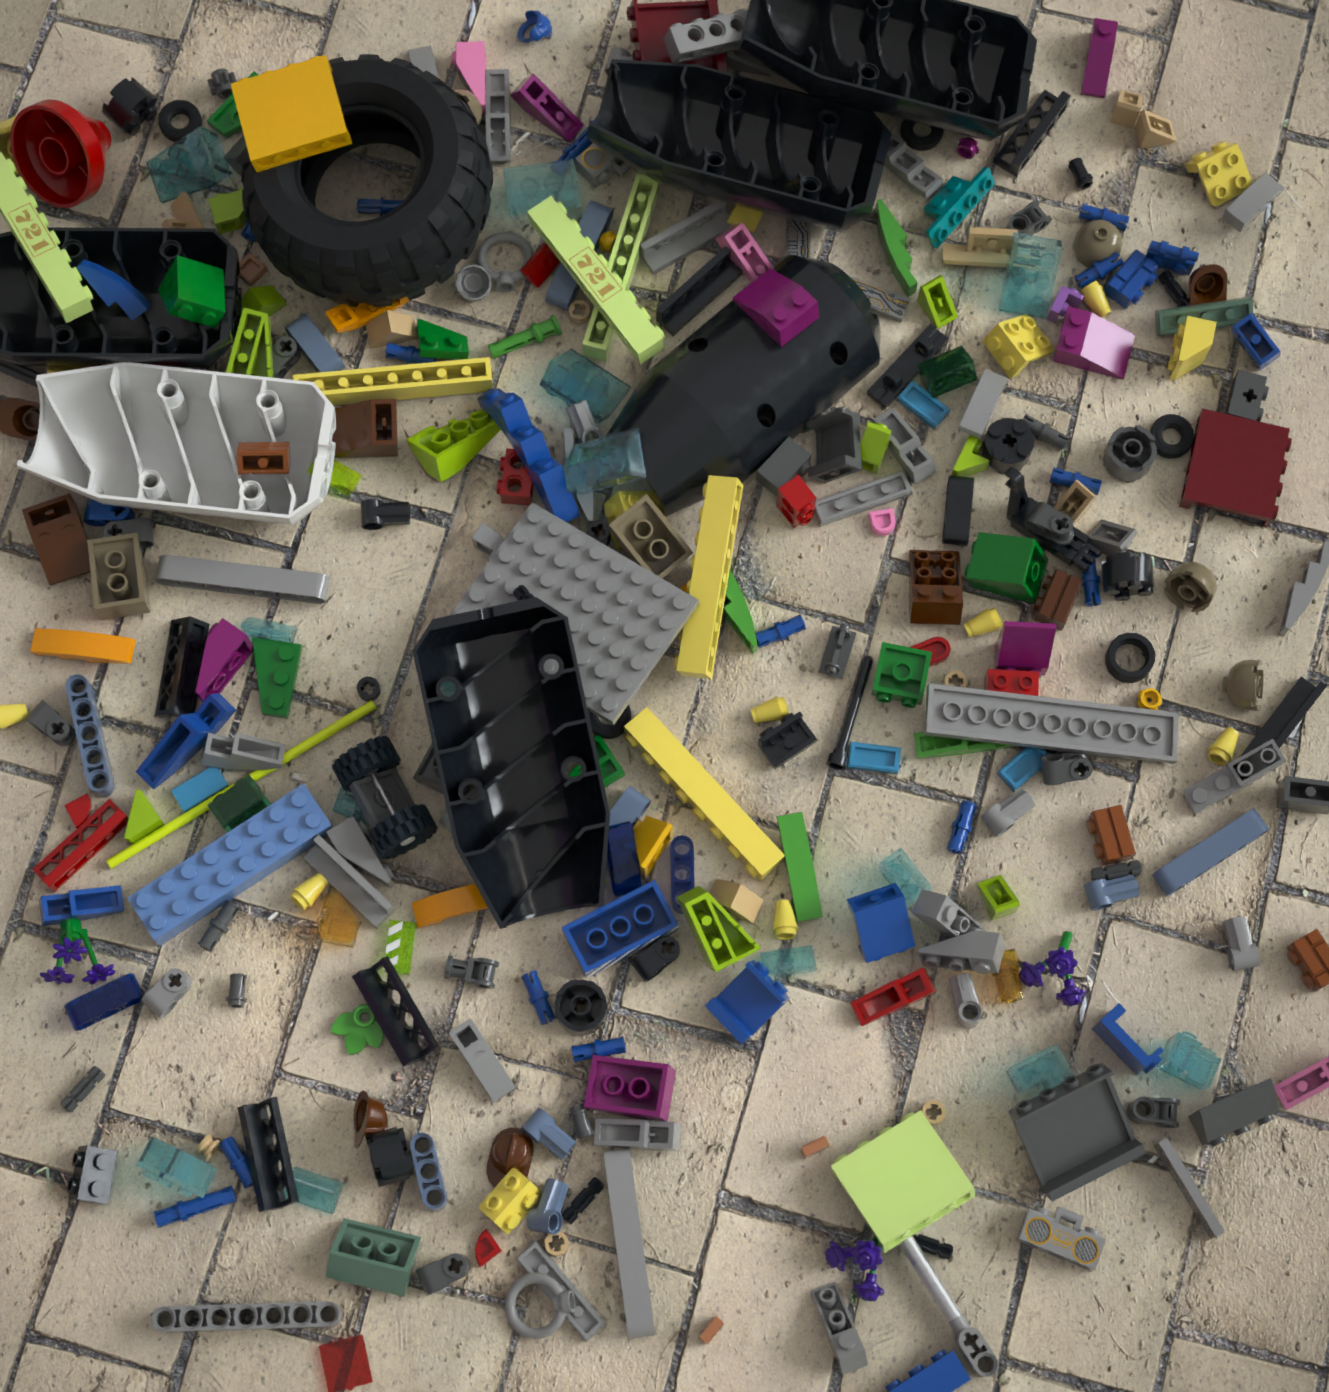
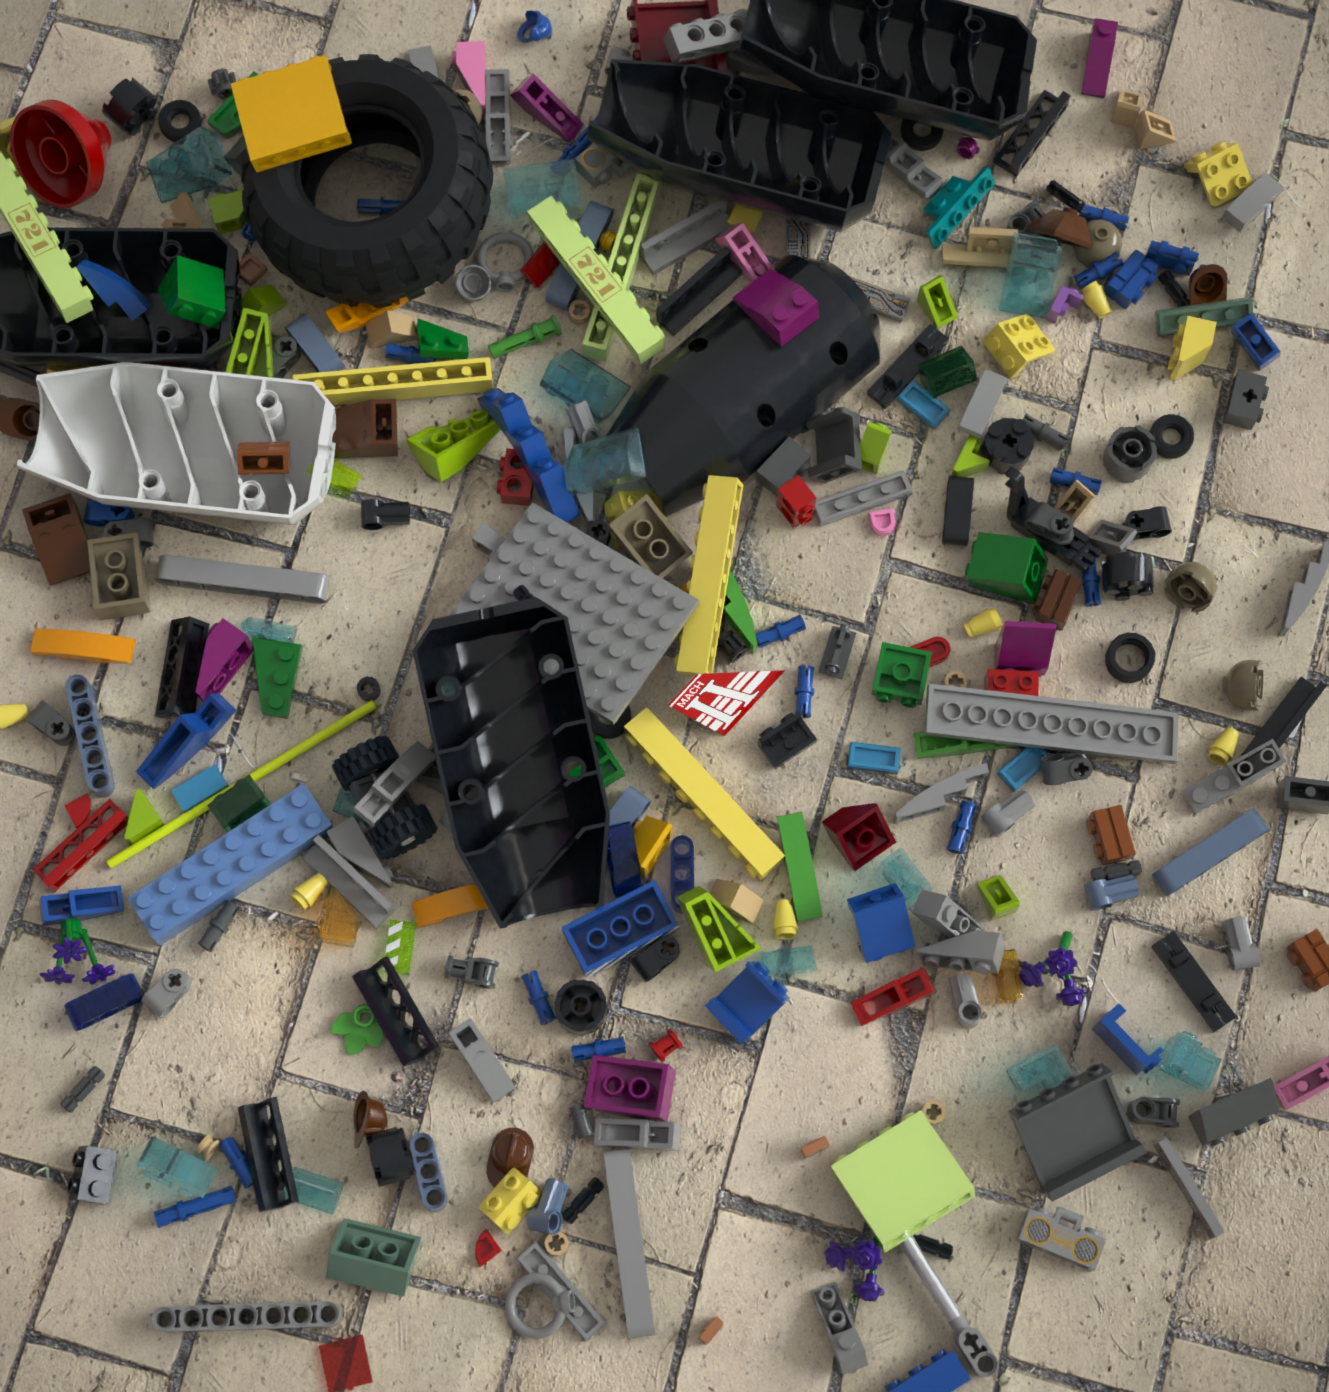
(237, 990): dark grey pin -> none
(242, 753): light grey slope -> none
(394, 783): none -> light grey slope
(439, 1274): dark grey piece -> none
(543, 1129): sand blue piece -> none
(665, 1045): none -> red bush
(722, 698): none -> sticker
(734, 654): none -> black bush
(771, 710): light yellow cone -> none
(804, 690): none -> blue pin
(838, 757): black piece -> none
(859, 833): none -> dark red slope
(893, 243): bright green slope -> none
(907, 447): light grey slope -> none
(933, 799): none -> light grey slope
(935, 587): reddish brown slope -> none
(1063, 226): none -> reddish brown slope
(1065, 196): none -> black axle
(1080, 173): black pin -> none
(1093, 344): magenta slope -> none
(1150, 522): none -> black piece
(1154, 695): yellow plate -> none
(1193, 981): none -> black hinge
(1236, 465): dark red panel -> none

